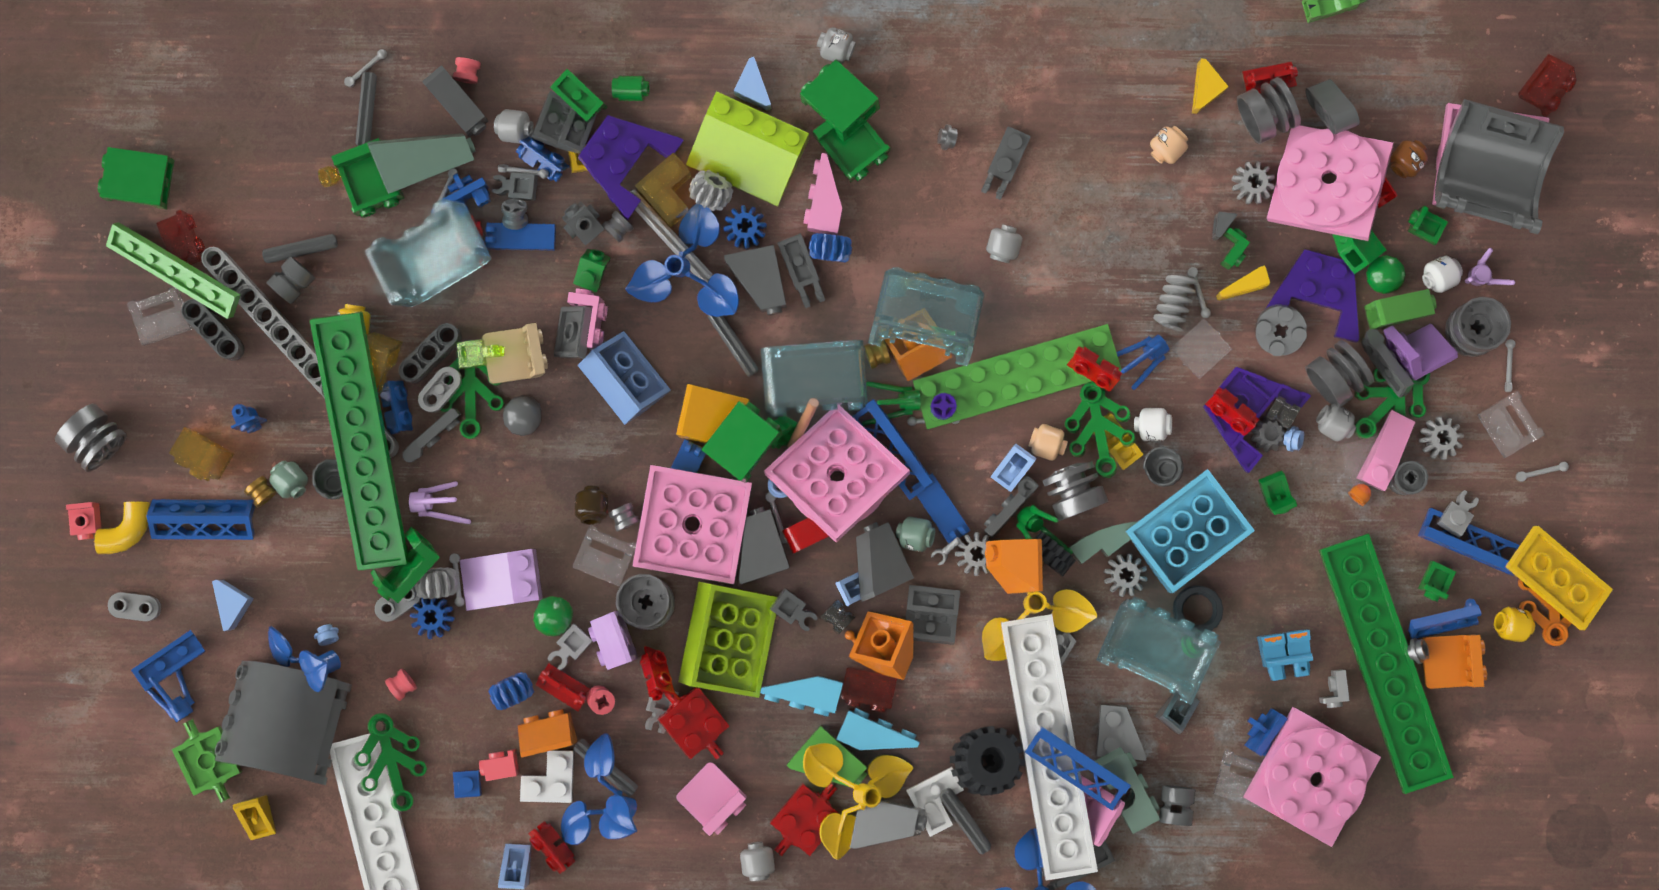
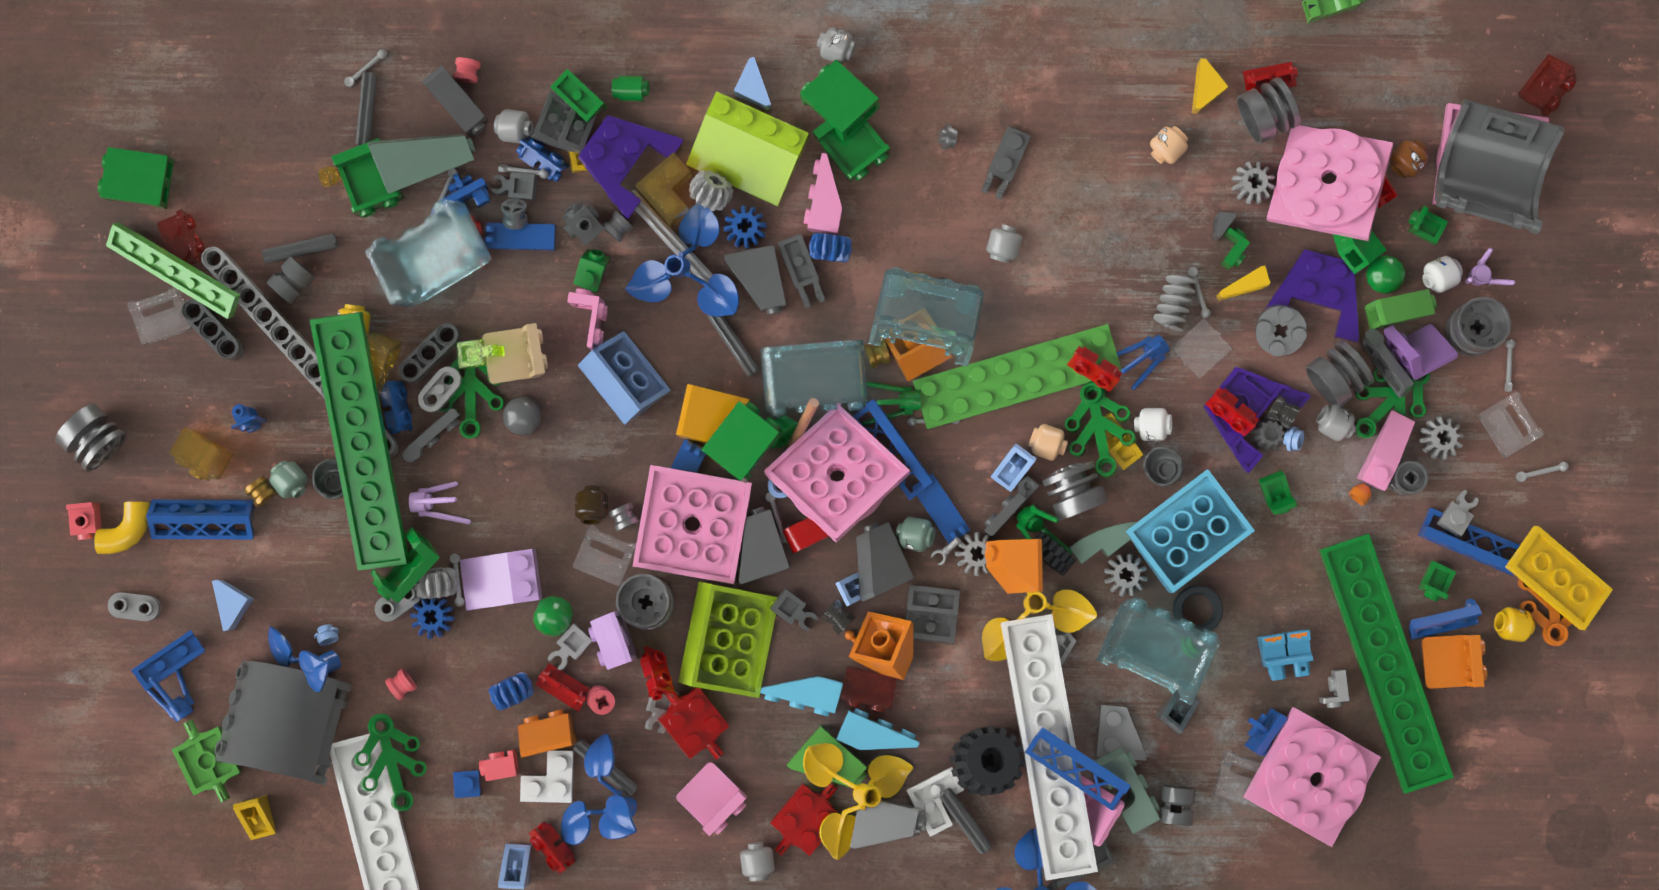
(573, 332): dark grey tile -> none
(943, 406): dark purple wheel -> none
(1332, 106): dark grey beam -> none
(1418, 650): flat silver plate -> none

